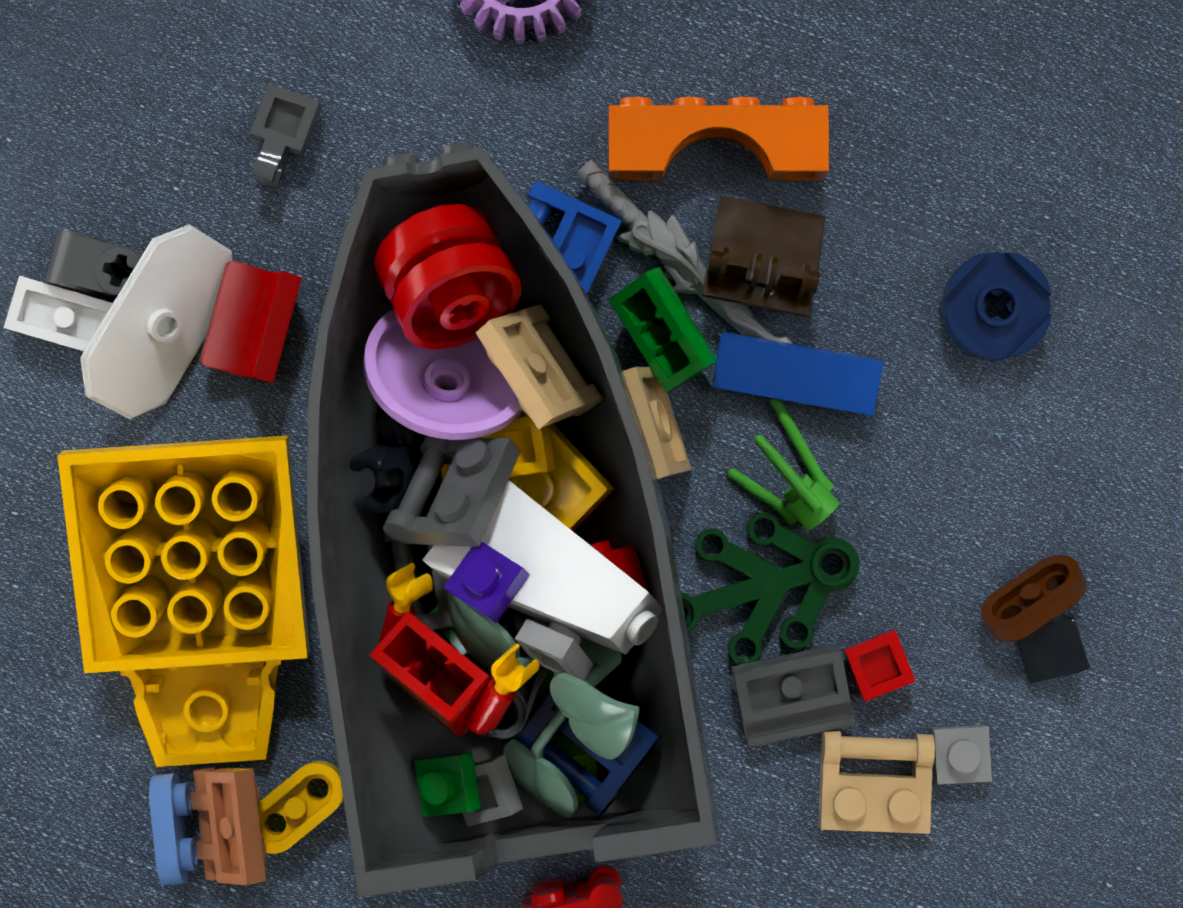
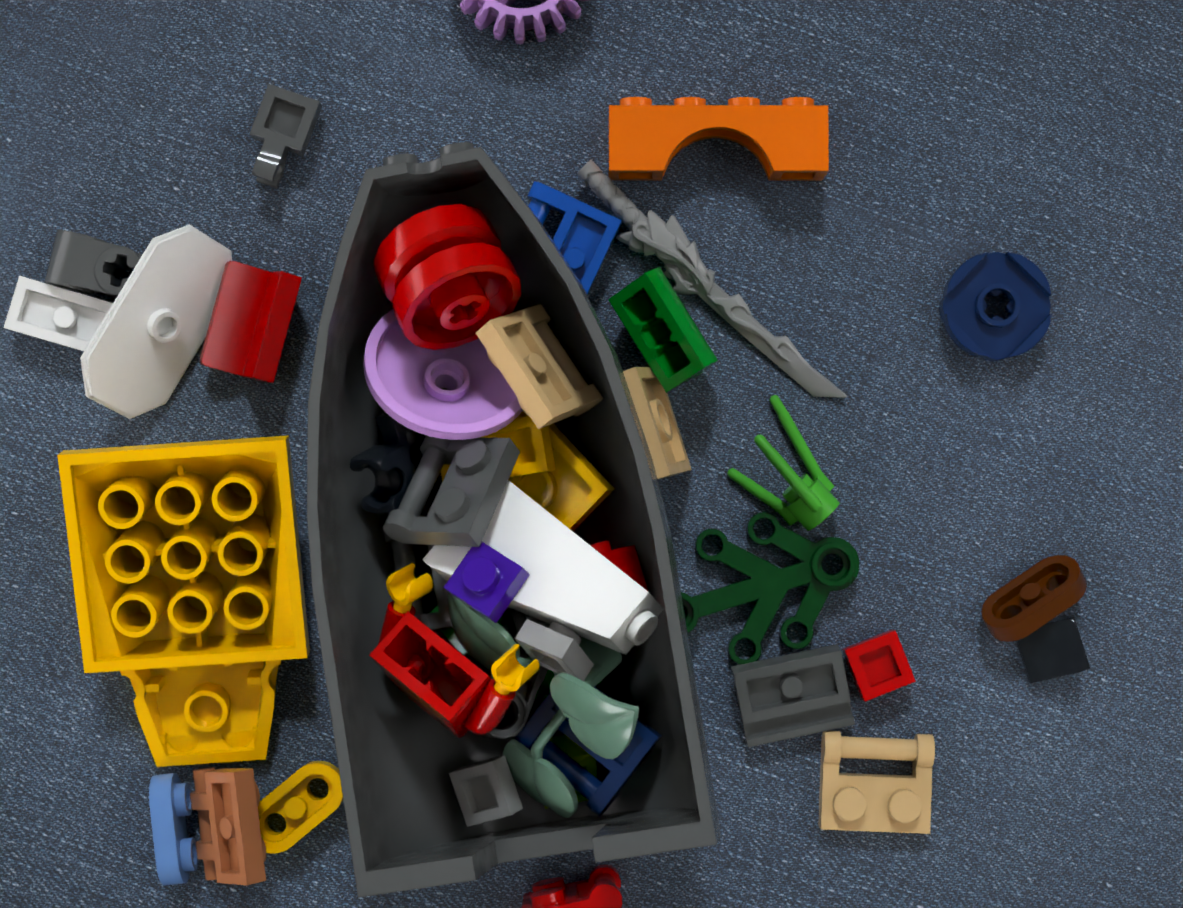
(447, 784): green plate -> none
(764, 256): dark brown hinge -> none
(797, 373): blue tile -> none
(961, 754): light grey plate -> none

